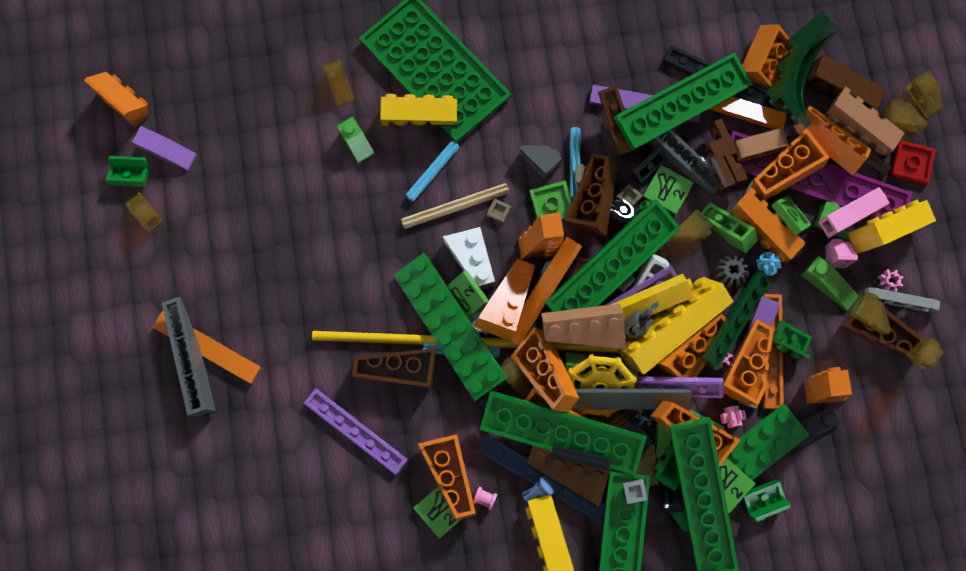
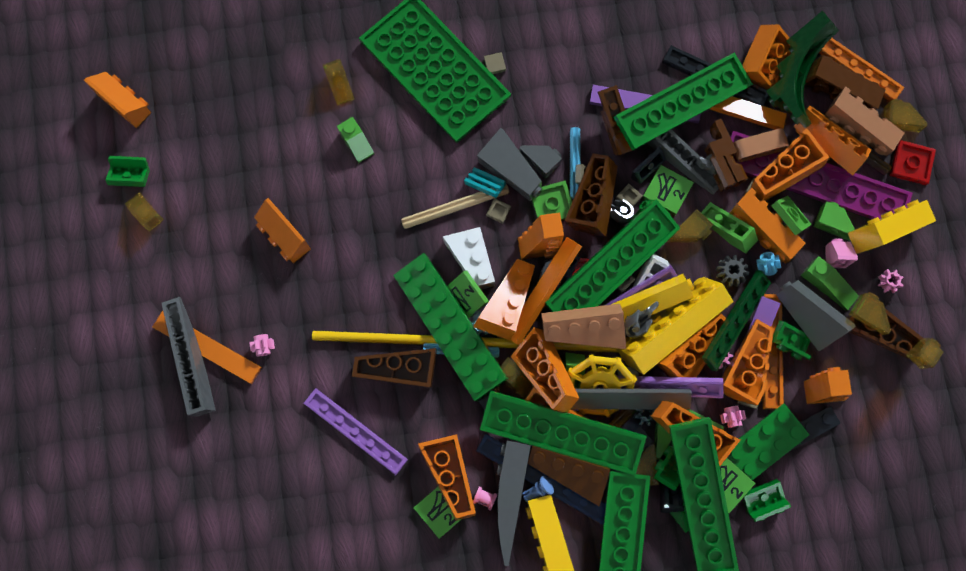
(164, 148): medium lavender slope -> none
(262, 345): none -> bright pink gear
(281, 232): none -> orange slope
(418, 110): yellow wedge -> none
(432, 171): medium azure axle -> none
(487, 181): none -> teal tile
(495, 63): none -> dark tan tile
(508, 164): none -> dark grey slope
(511, 484): none -> dark grey slope
(581, 457): black axle -> none
(635, 491): light grey plate -> none
(814, 315): none -> dark grey slope
(853, 212): bright pink brick -> none
(858, 65): none -> orange tile
(905, 300): light grey beam -> none
(926, 93): clear yellow slope -> none

